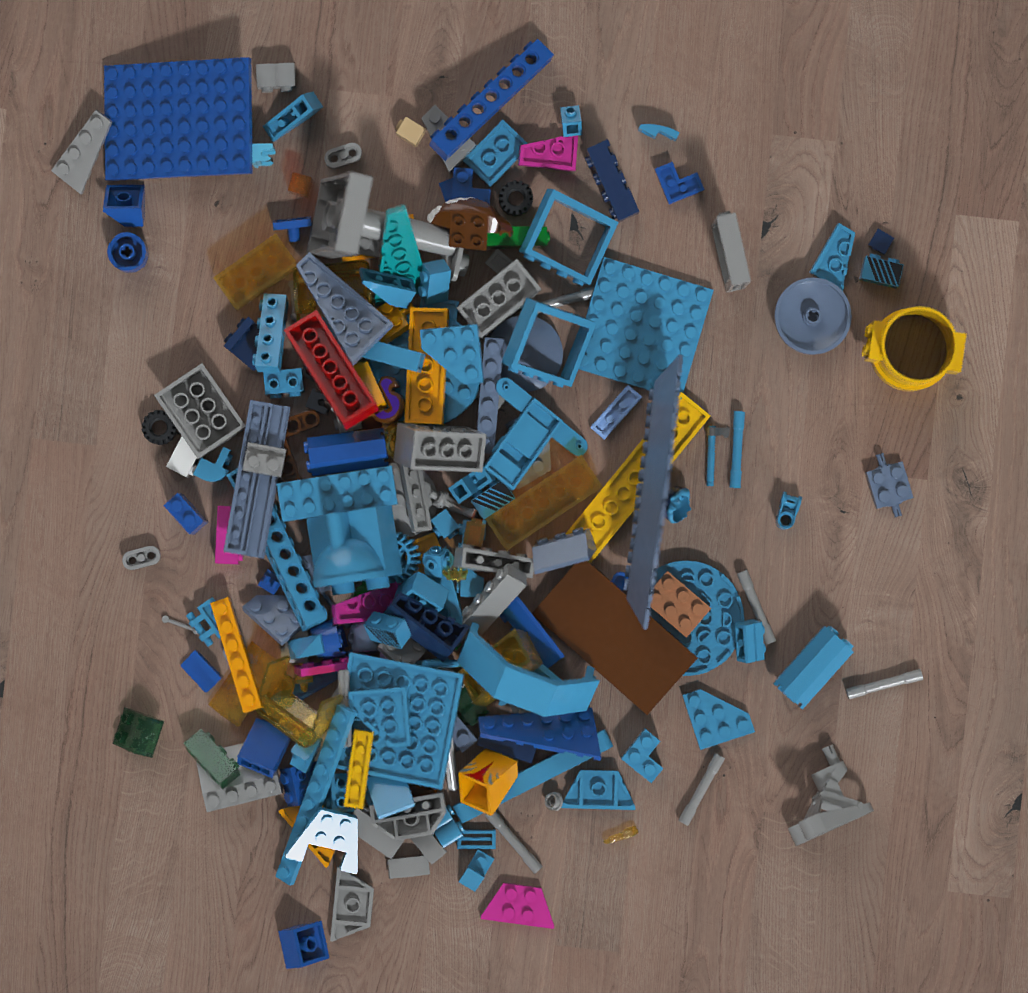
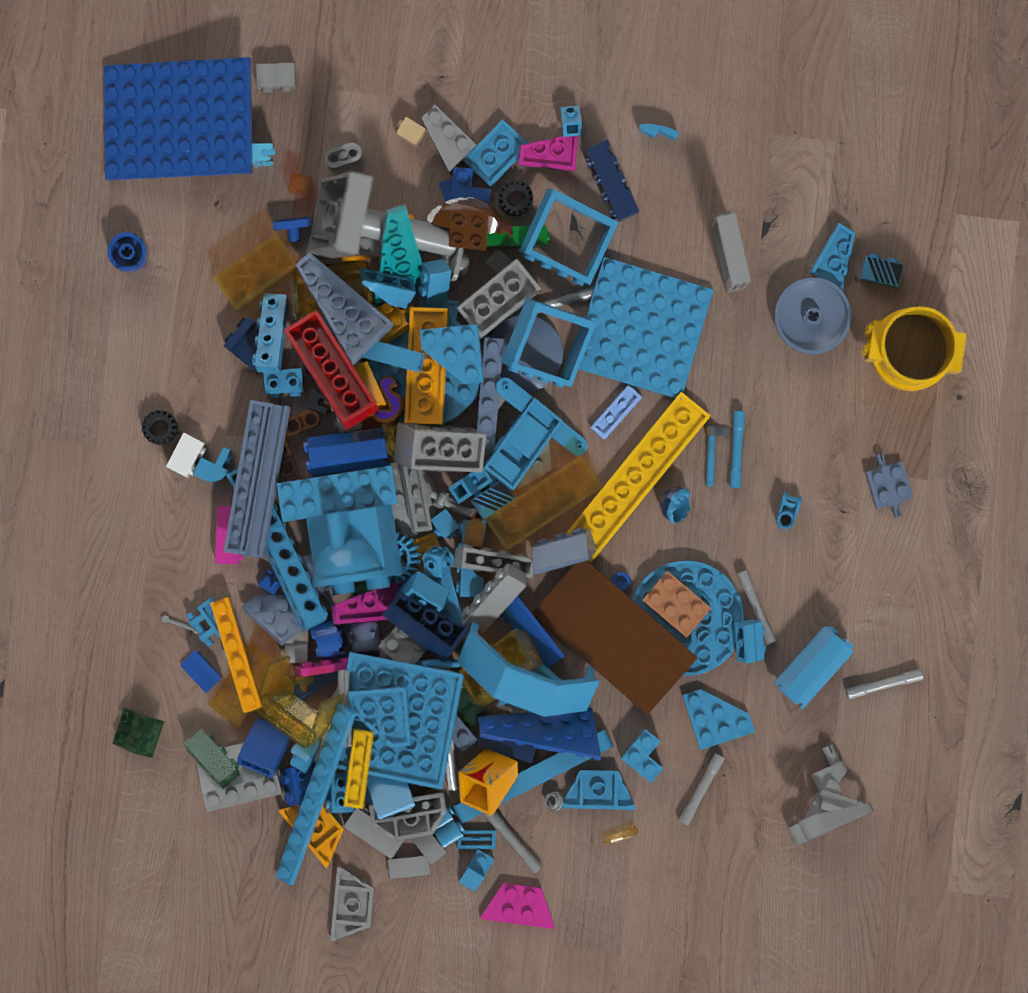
(79, 158): light grey wing -> none
(125, 204): blue slope -> none
(142, 558): light grey plate -> none
(186, 513): blue brick -> none
(200, 411): light grey slope -> none
(264, 460): light grey plate -> none
(293, 115): dark azure slope -> none
(303, 945): blue slope -> none
(306, 646): dark azure slope -> none
(333, 831): wing -> none
(387, 629): dark azure brick -> none
(445, 147): blue brick -> none
(455, 574): clear yellow piece -> none
(652, 490): sand blue brick -> none
(675, 188): blue plate -> none
(881, 241): dark blue tile -> none

